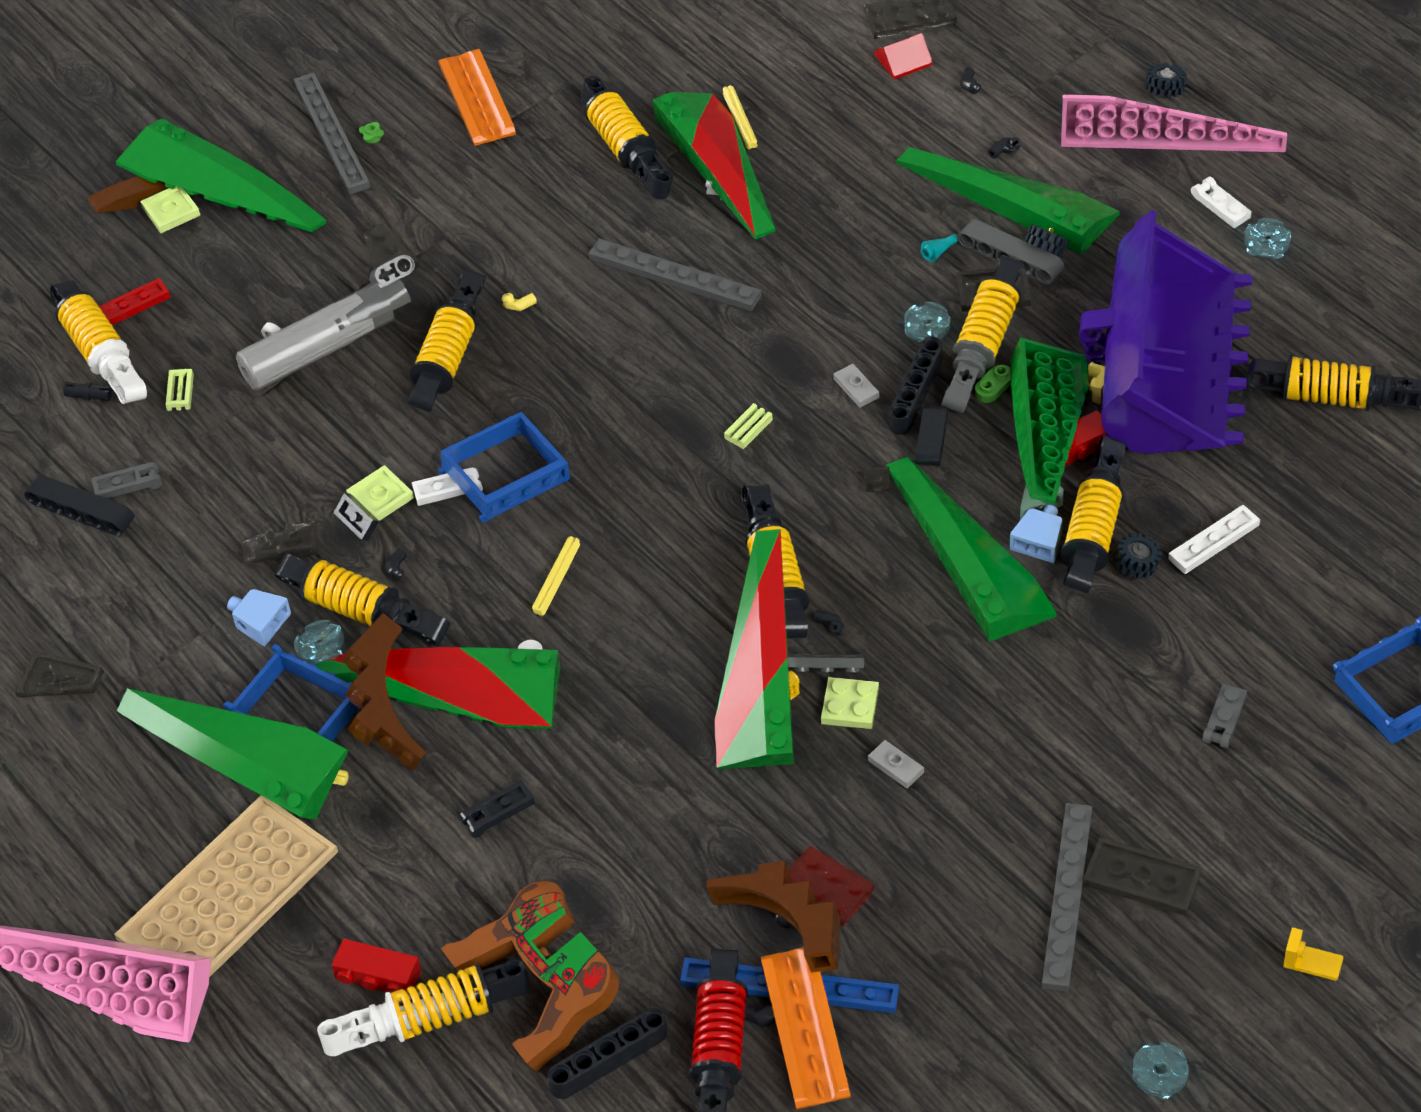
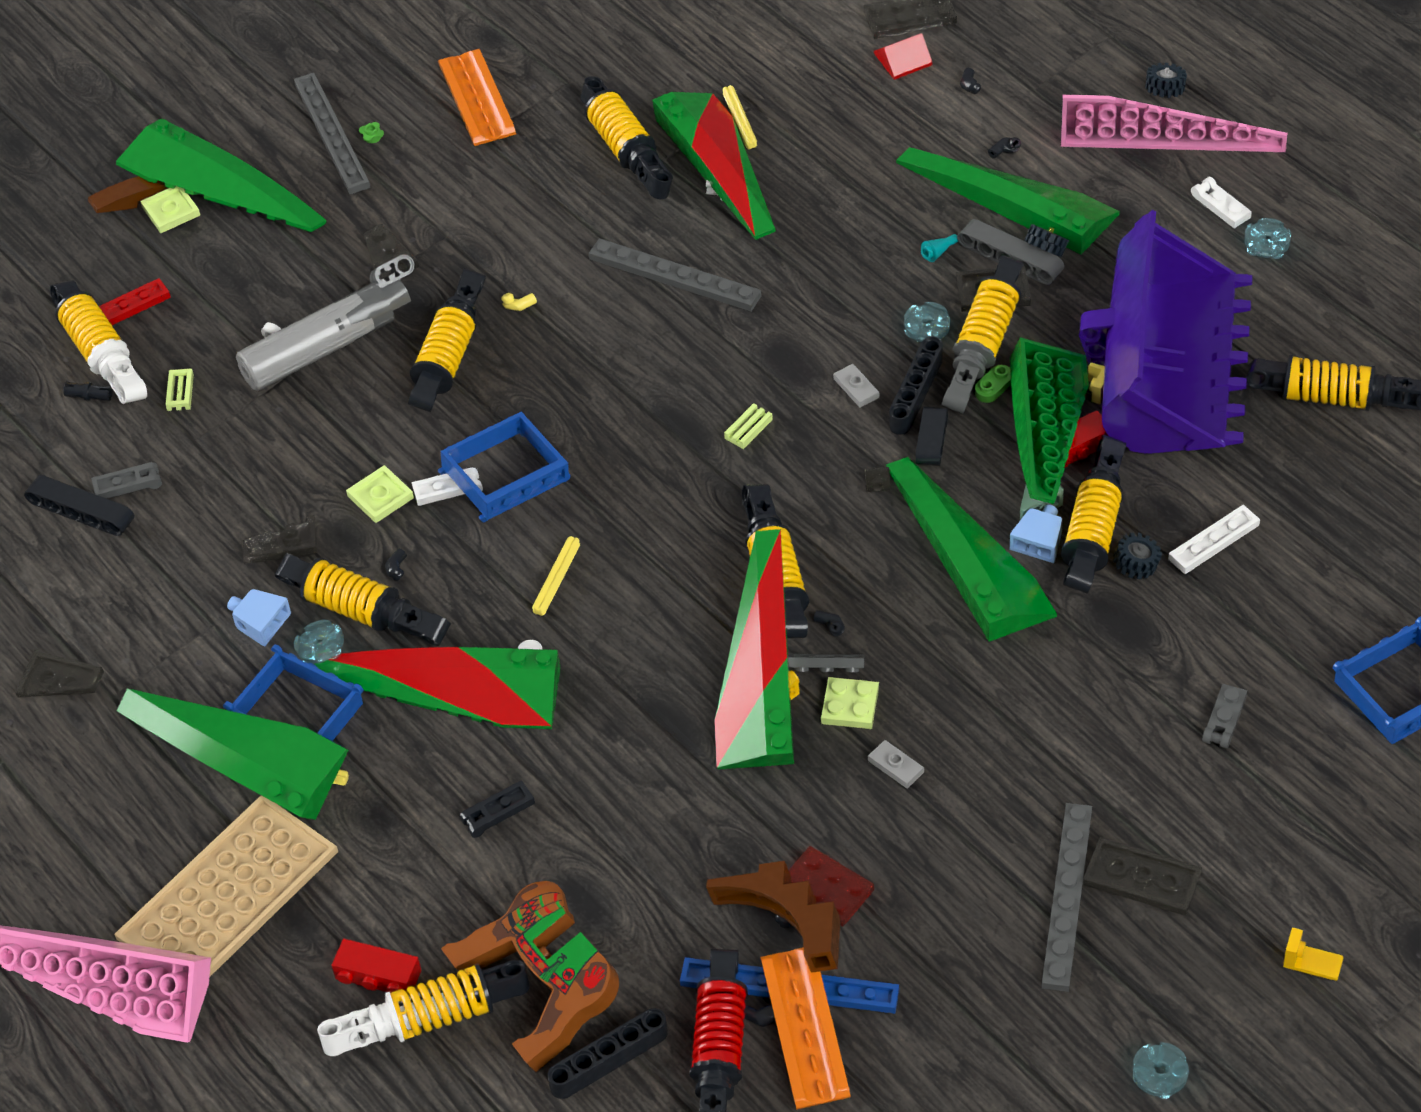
(356, 516): plate -> none
(369, 692): reddish brown arch -> none

